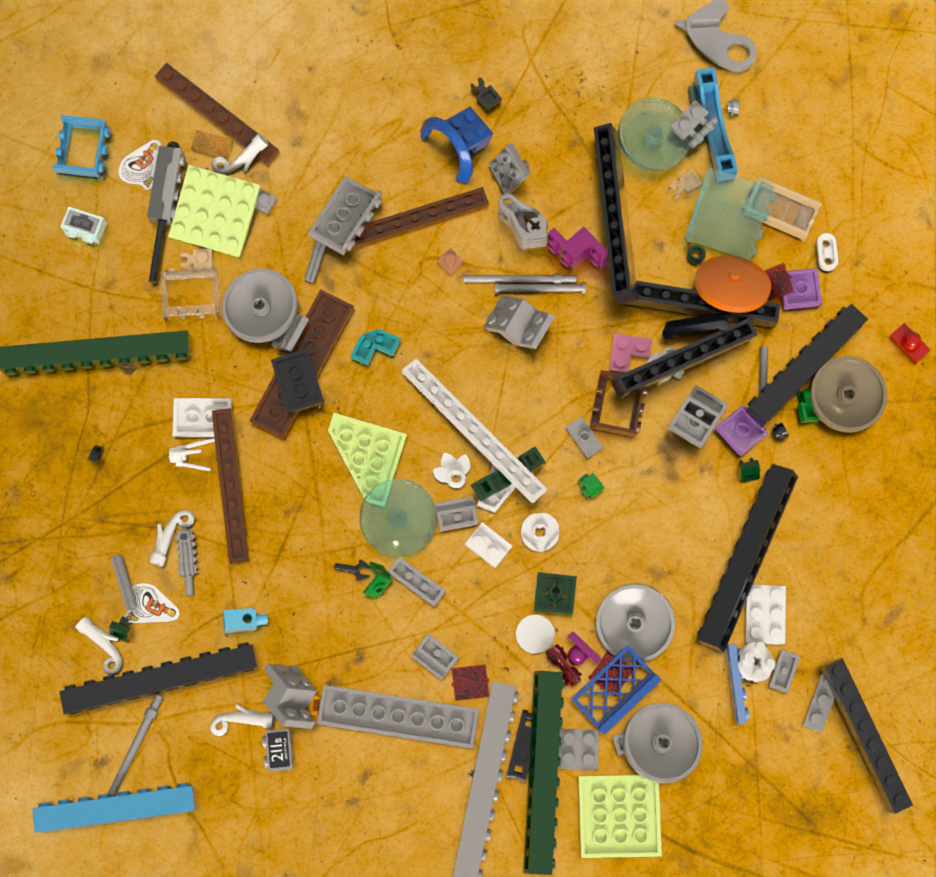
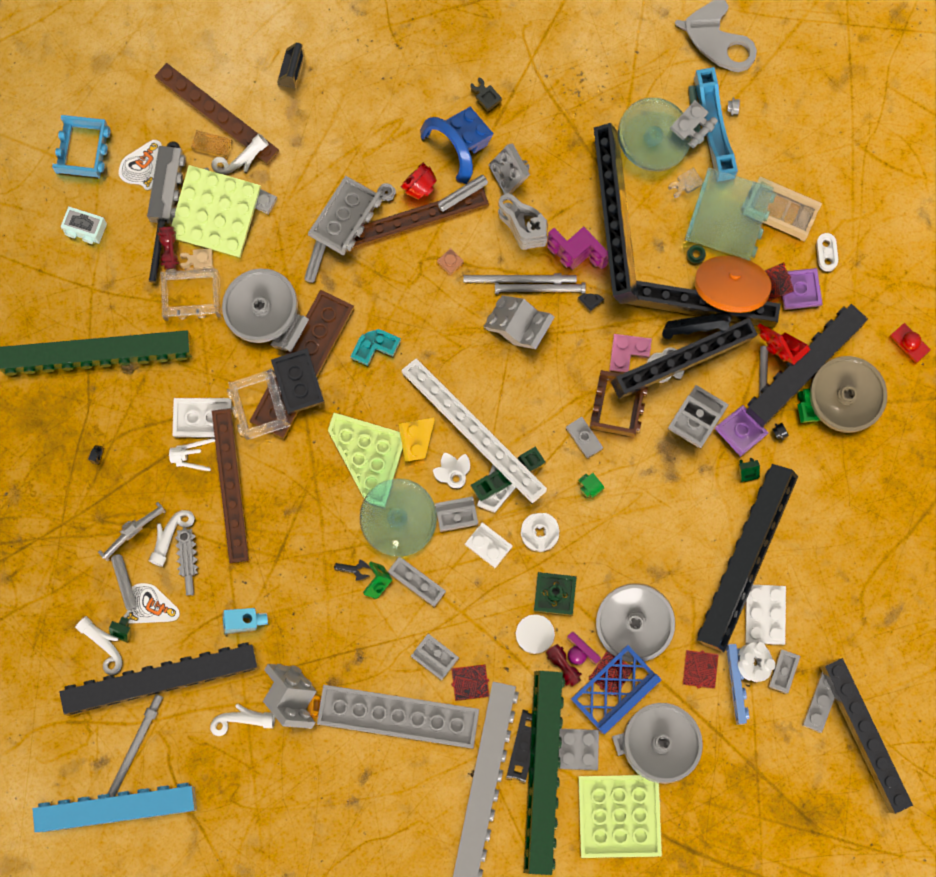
(130, 529): none -> light grey plate
(167, 239): none -> dark red piece
(238, 411): none -> clear window
(279, 750): brick -> none
(291, 66): none -> black tile
(391, 191): none -> light grey plate
(416, 438): none -> yellow wing
(419, 182): none -> red cone
(462, 192): none -> light grey axle
(590, 301): none -> black tile
(700, 669): none -> clear red piece
(783, 345): none -> red bracket

